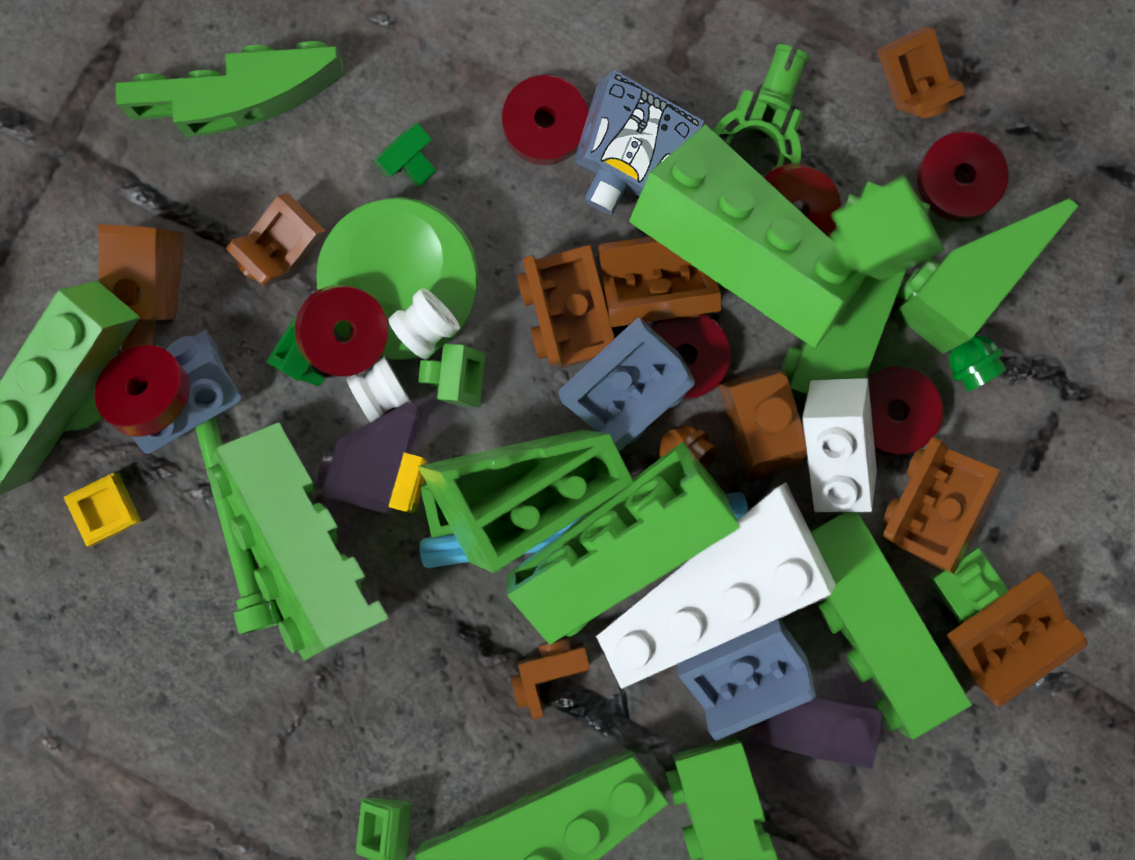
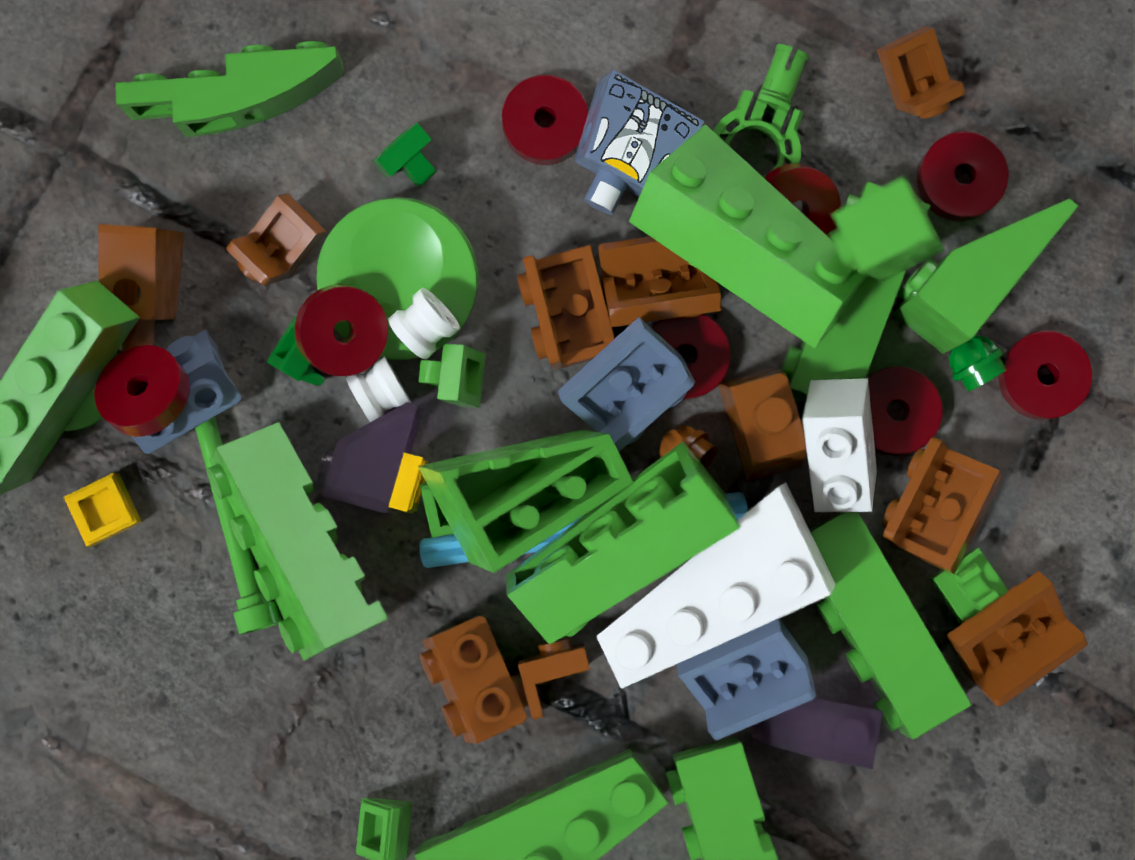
(473, 680): none -> dark orange bracket
(1069, 370): none -> dark red piece

